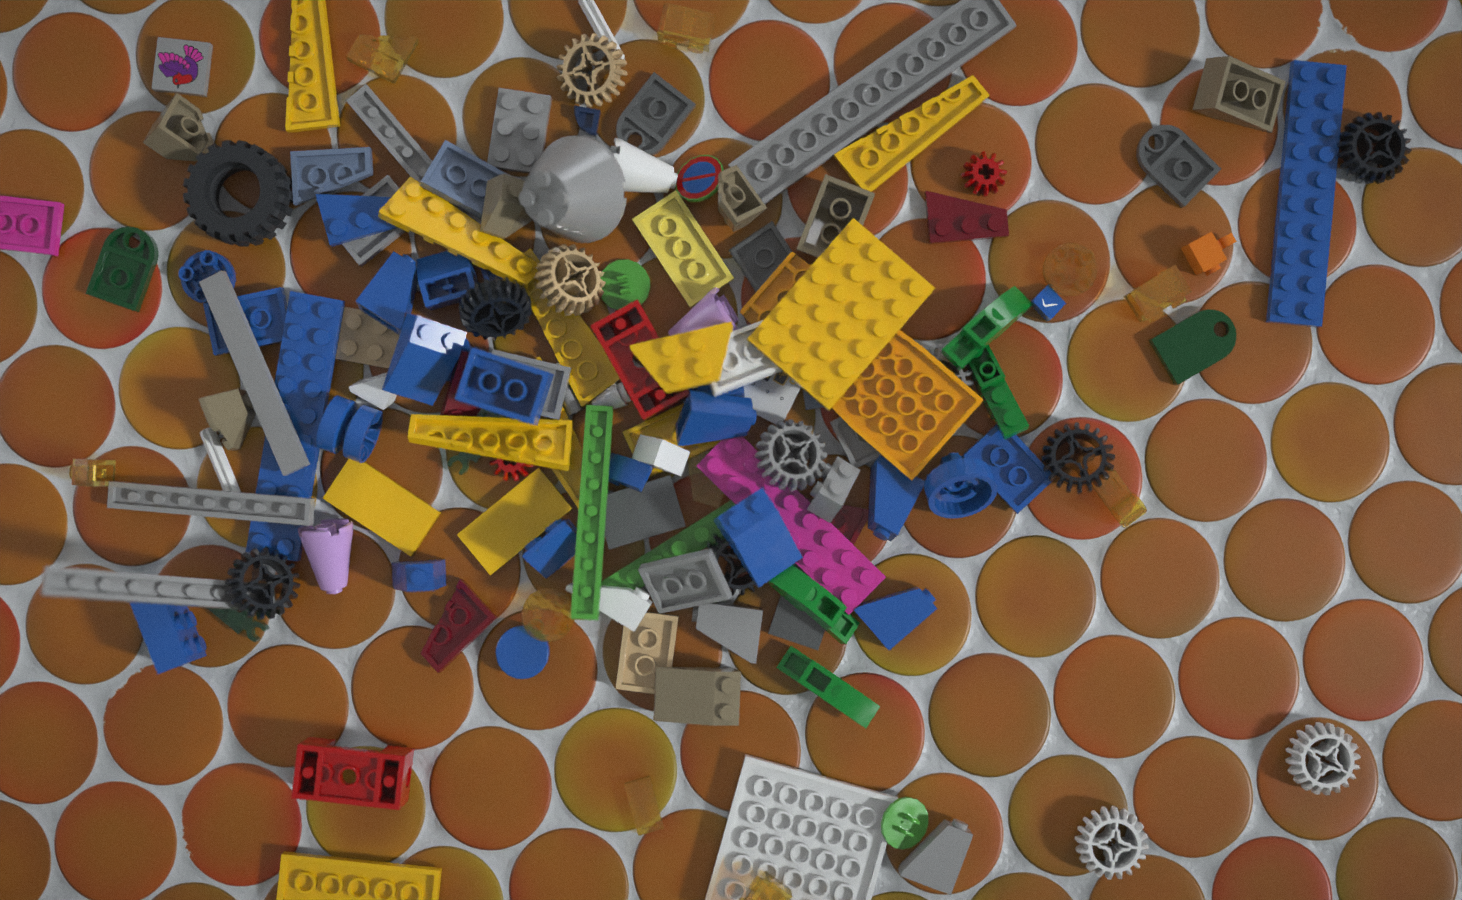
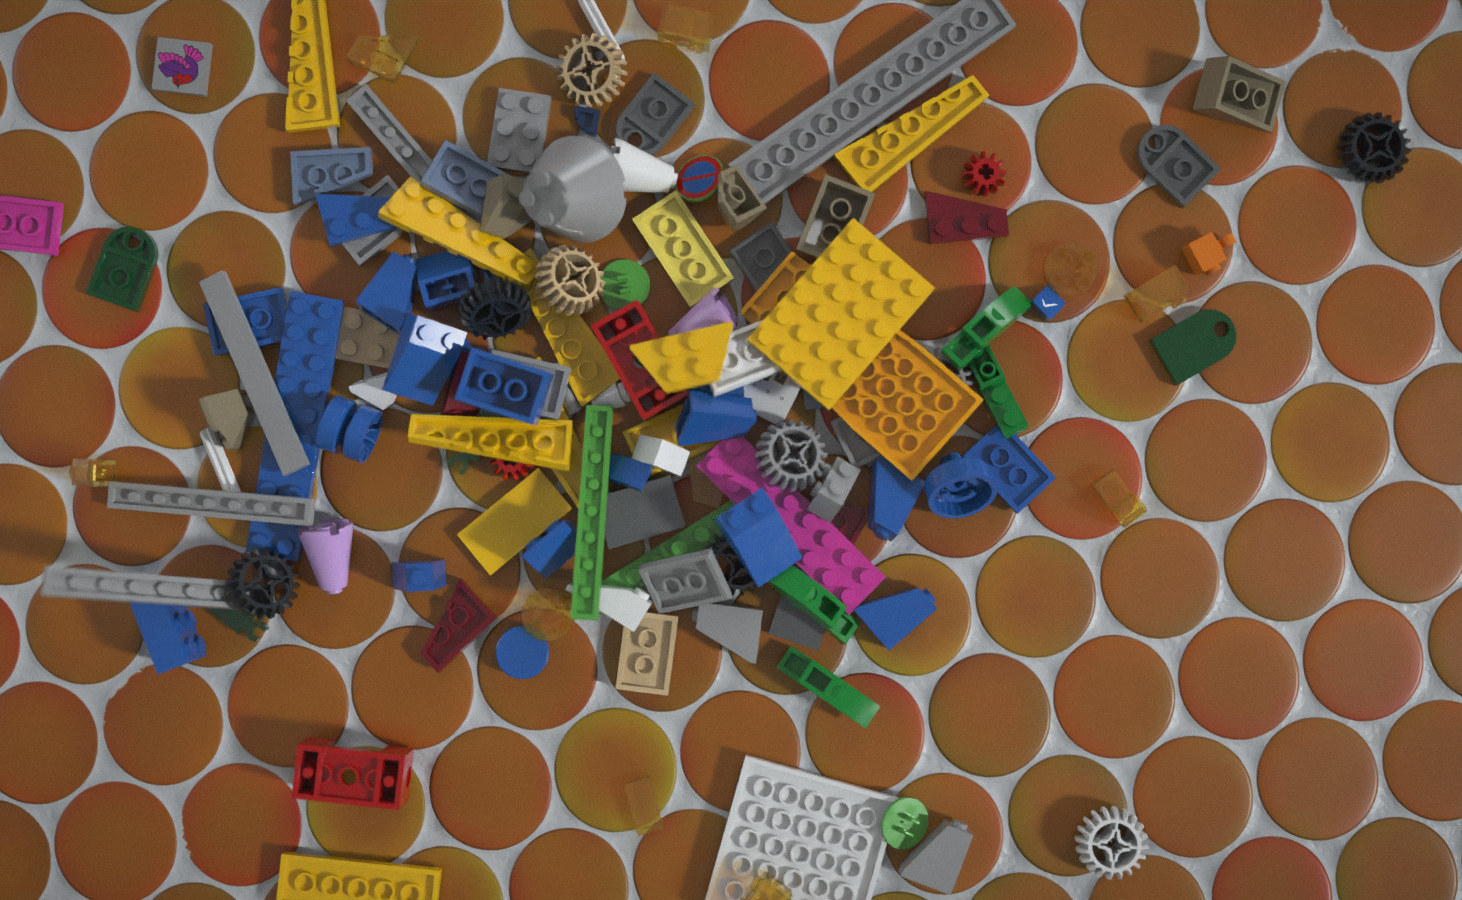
(179, 131): dark tan slope -> none
(200, 267): blue tile -> none
(211, 173): black tyre -> none
(382, 505): yellow tile -> none
(697, 695): dark tan slope -> none
(1088, 454): black gear -> none
(1306, 193): blue plate -> none
(1335, 742): white gear -> none

